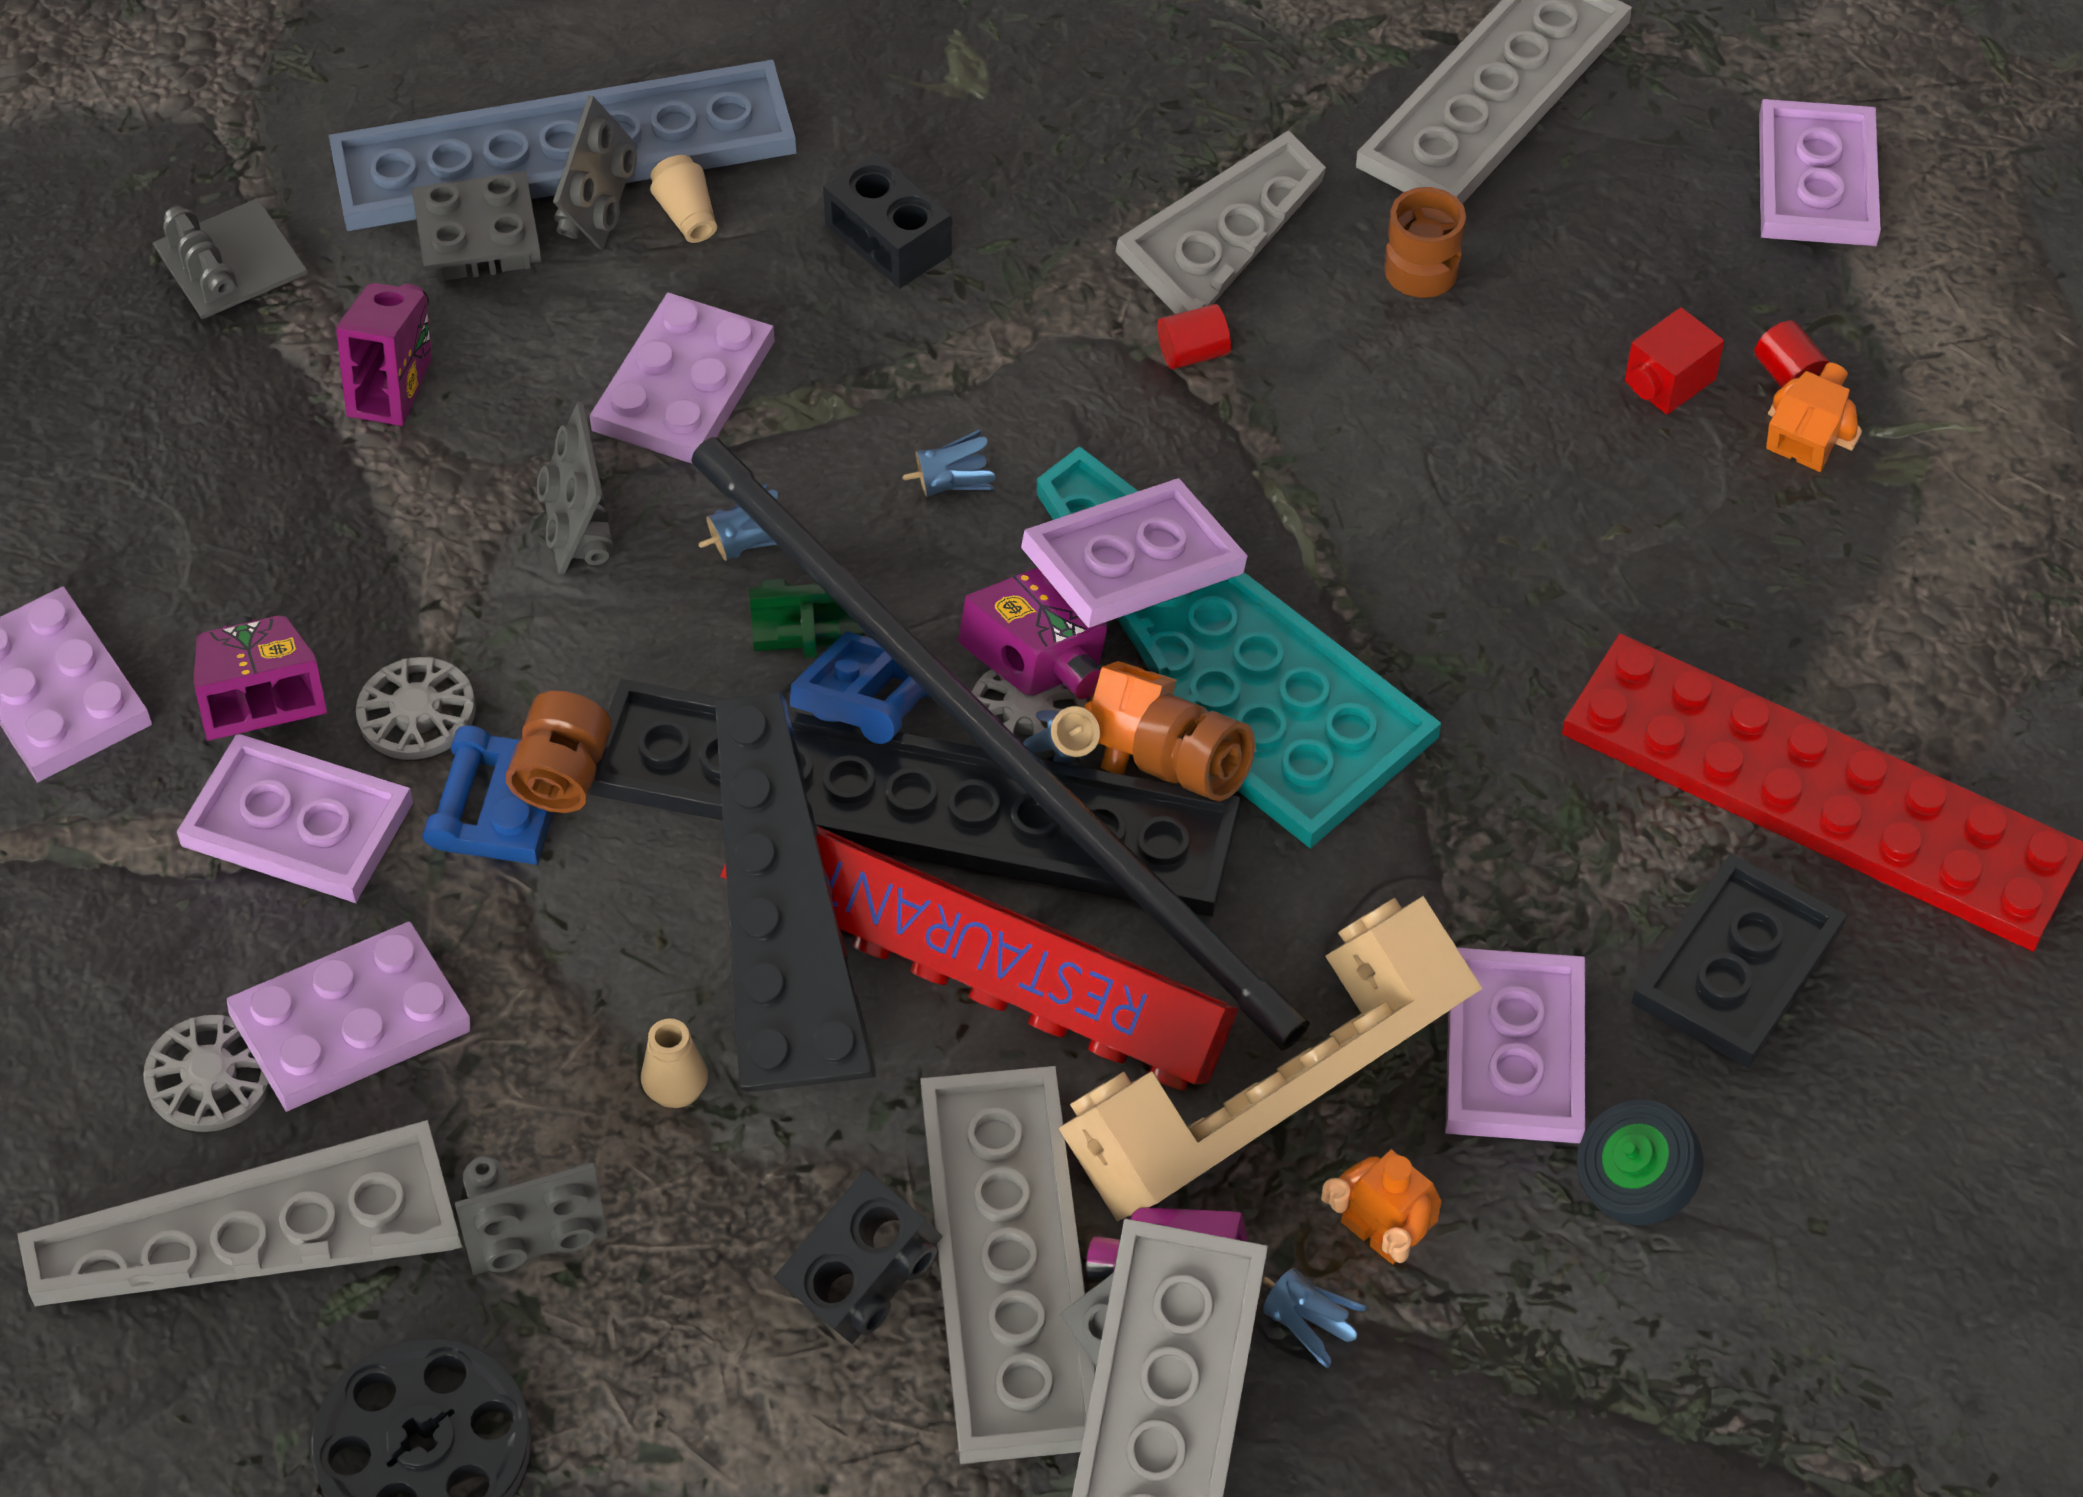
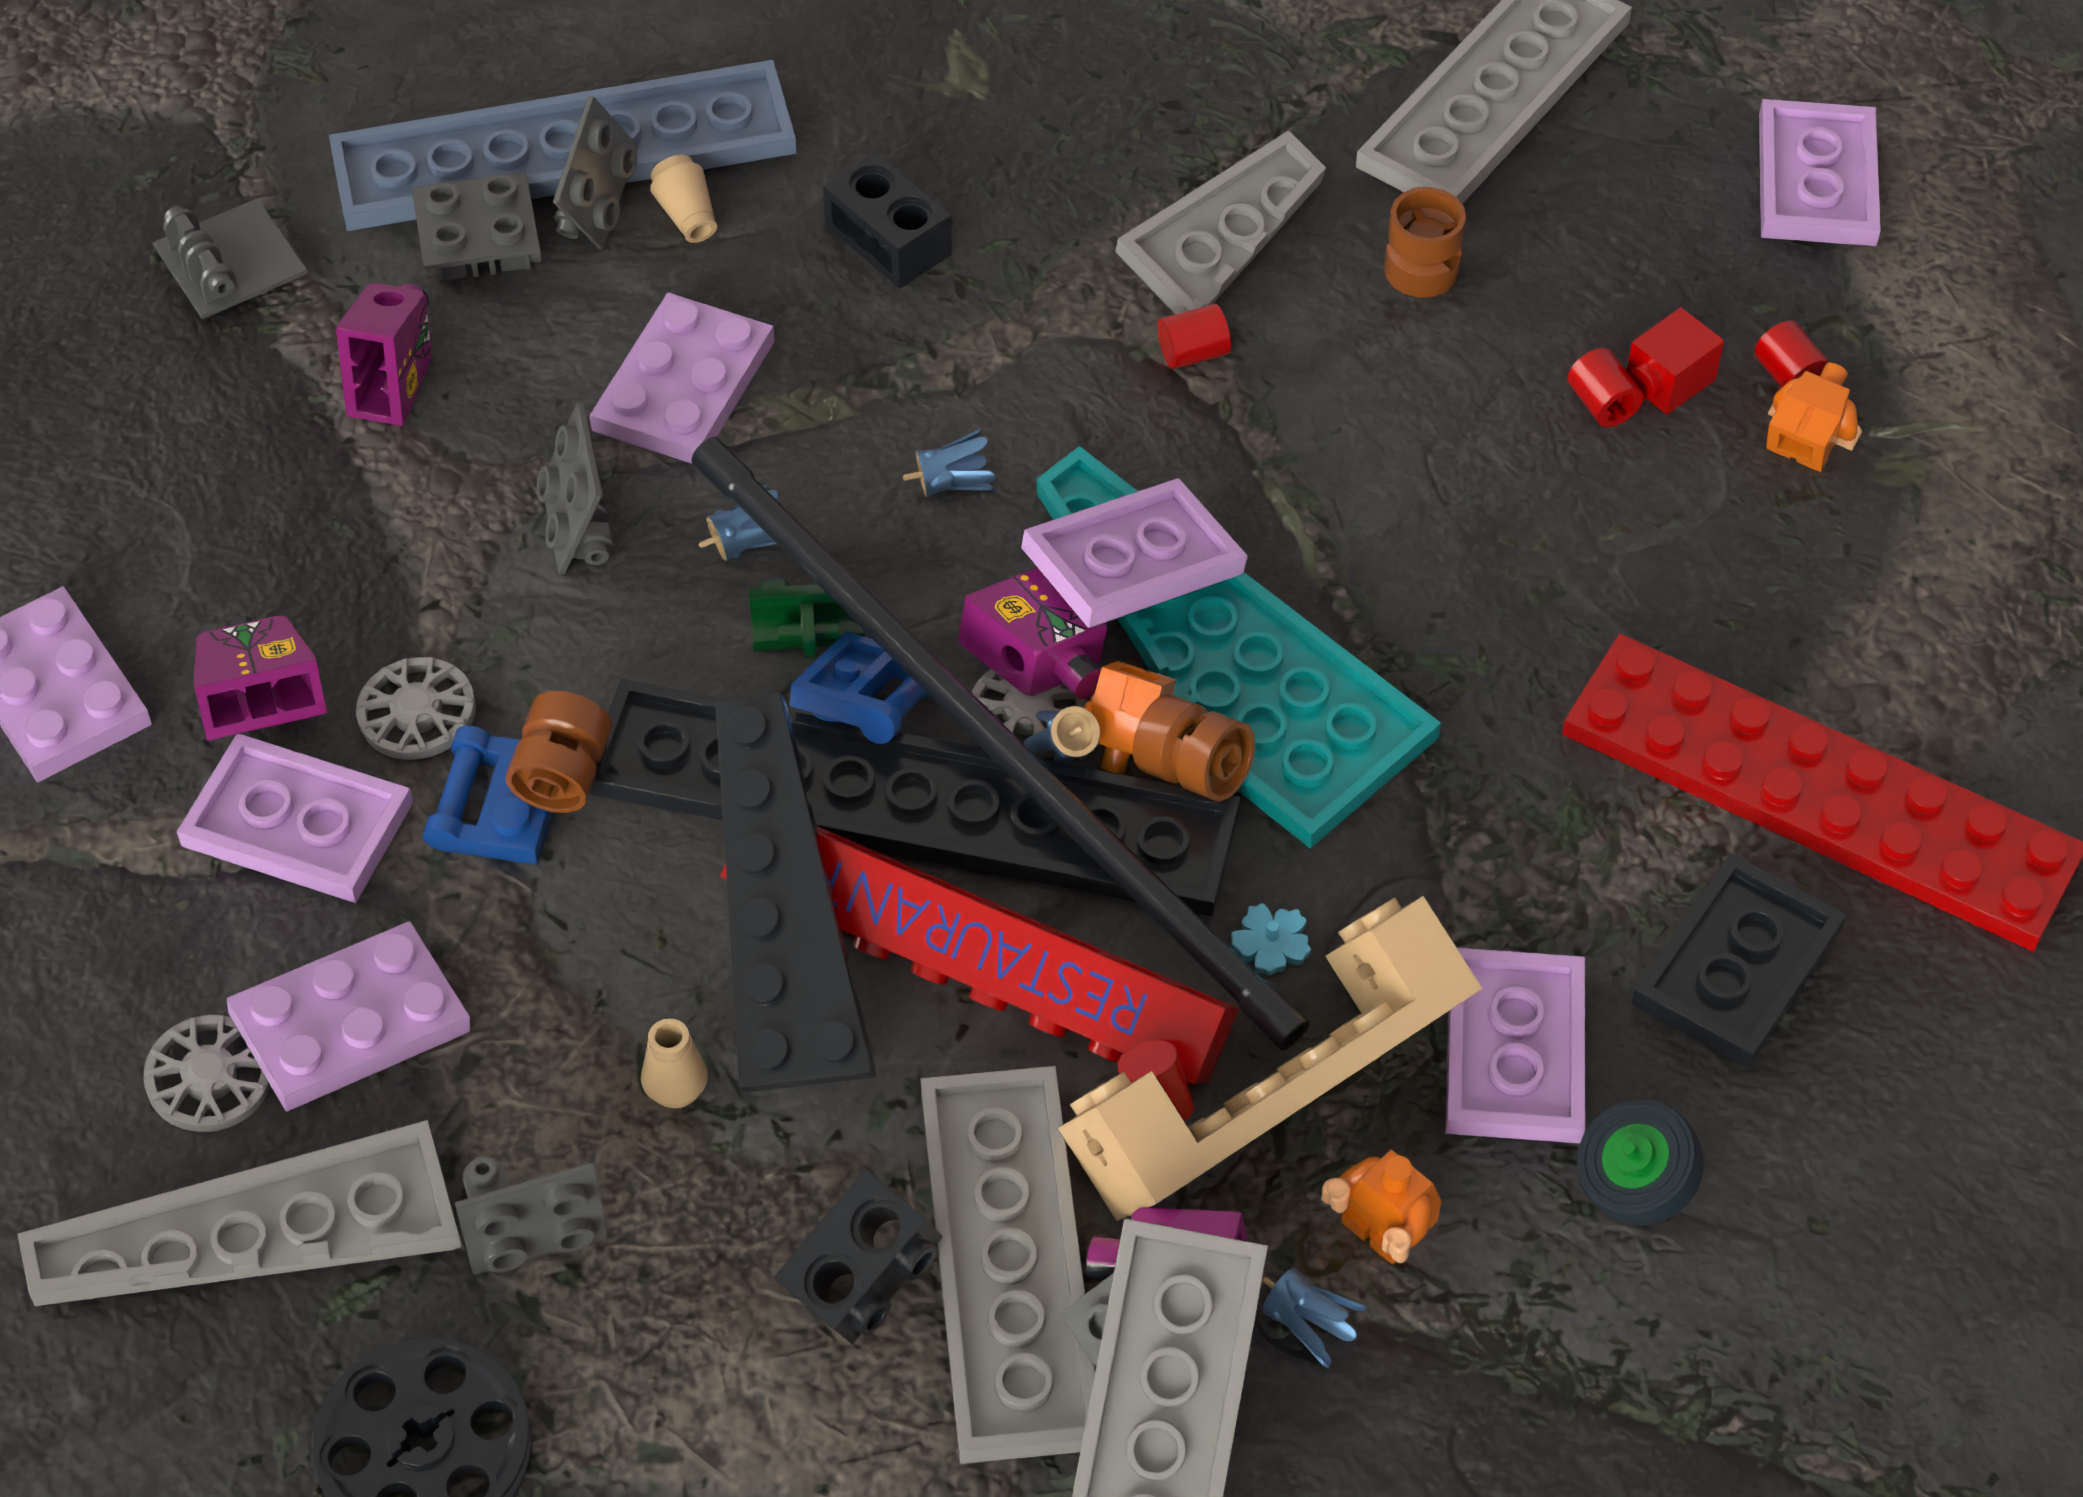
(1166, 1066): none -> red piece
(1271, 940): none -> medium azure plant
(1605, 387): none -> red piece

